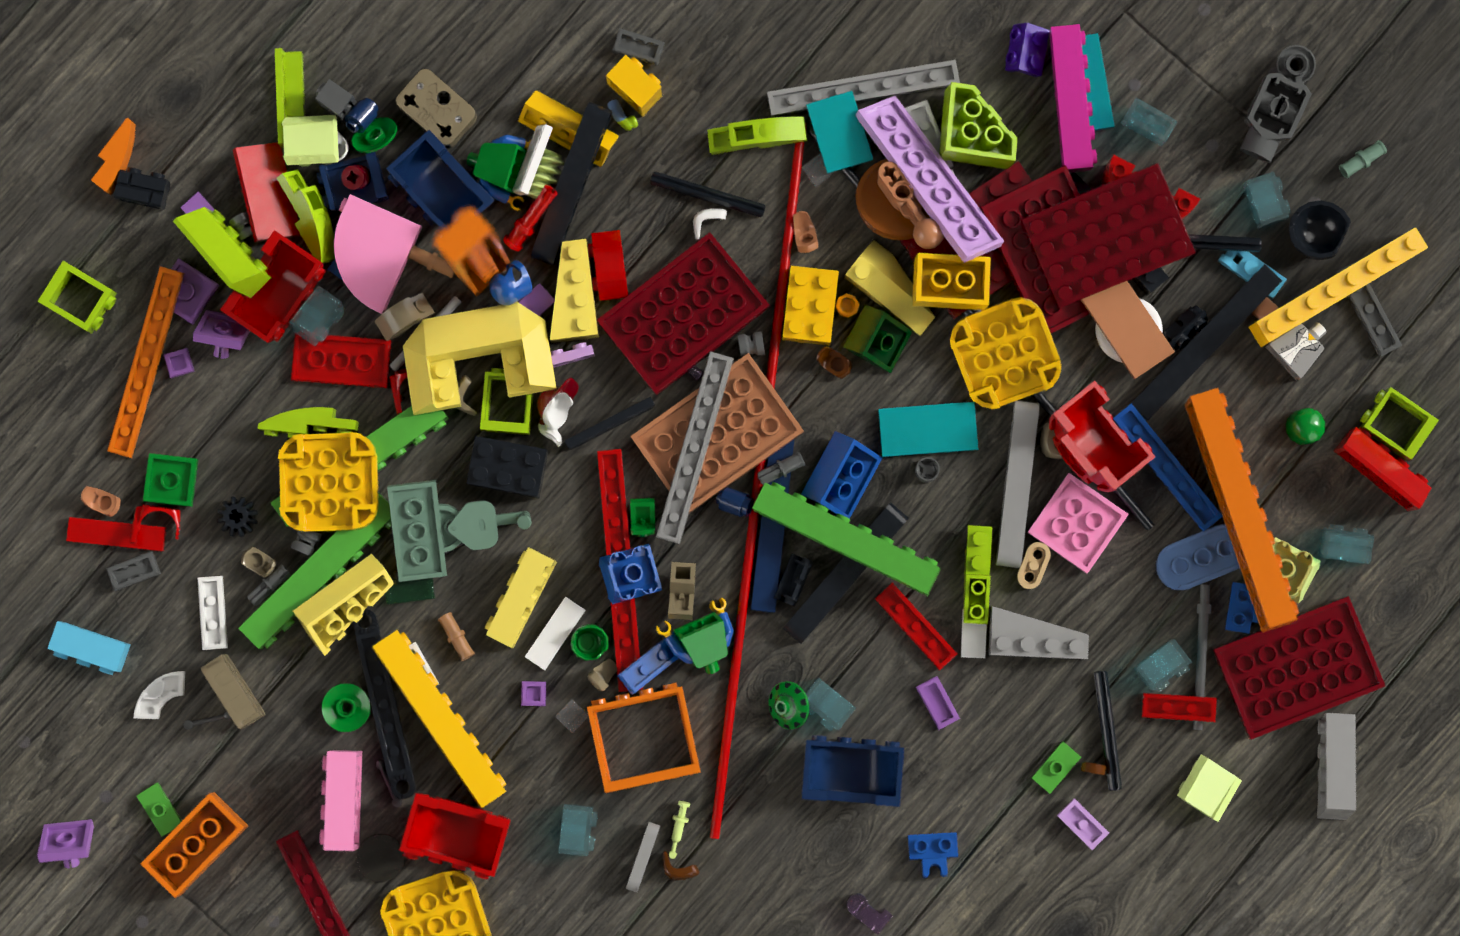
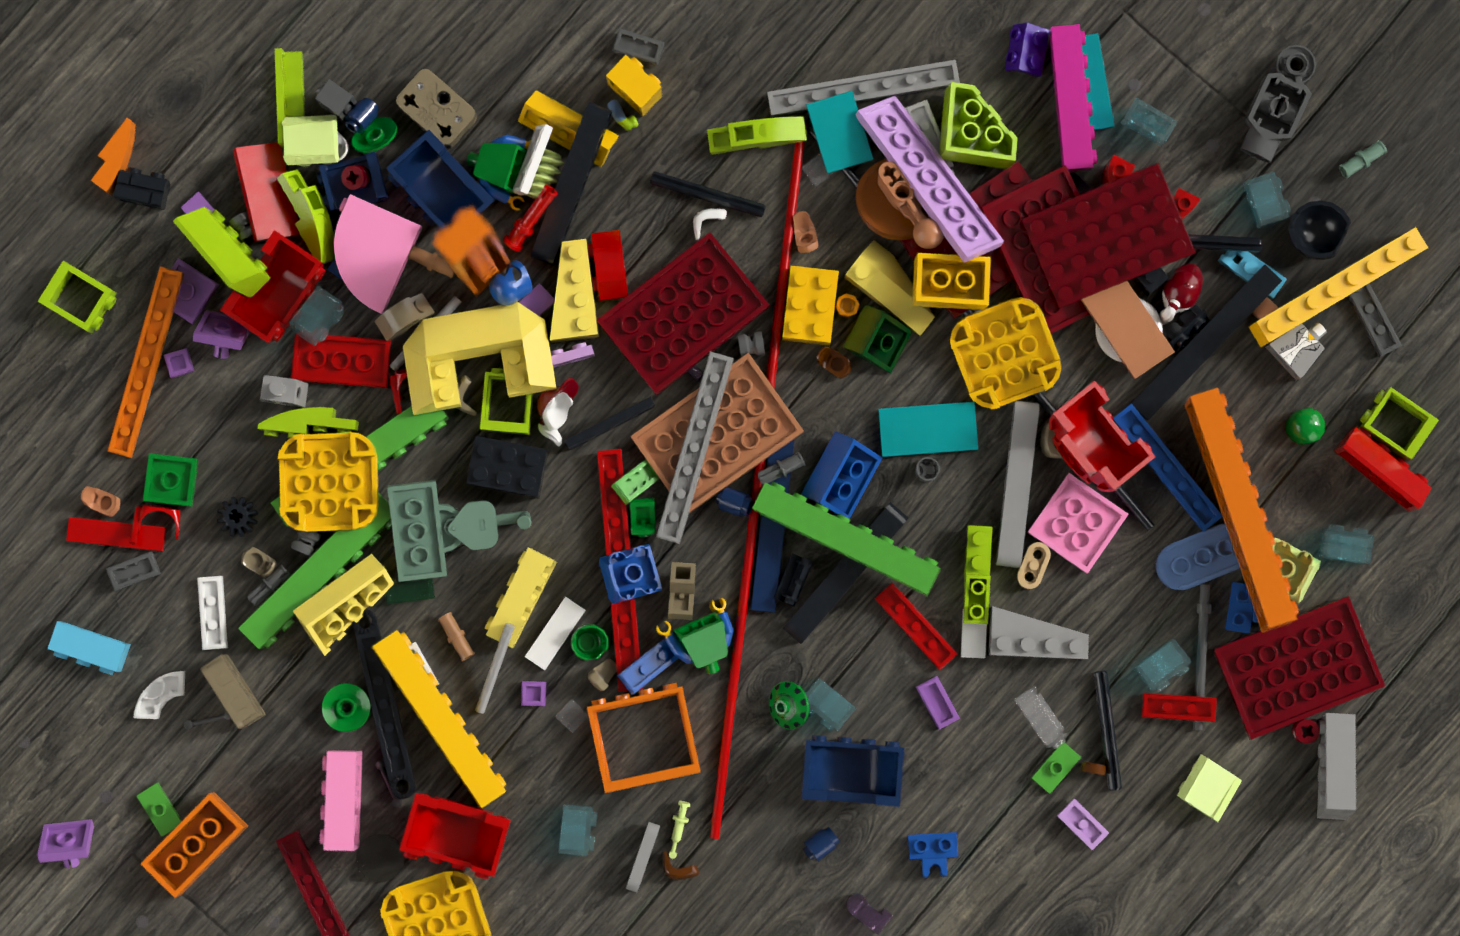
(283, 391): none -> light grey torso
(494, 668): none -> light grey bar
(635, 482): none -> bright green plate
(820, 844): none -> dark blue brick
(1041, 718): none -> clear window
(1181, 291): none -> dark red hair
(1301, 729): none -> dark red wheel

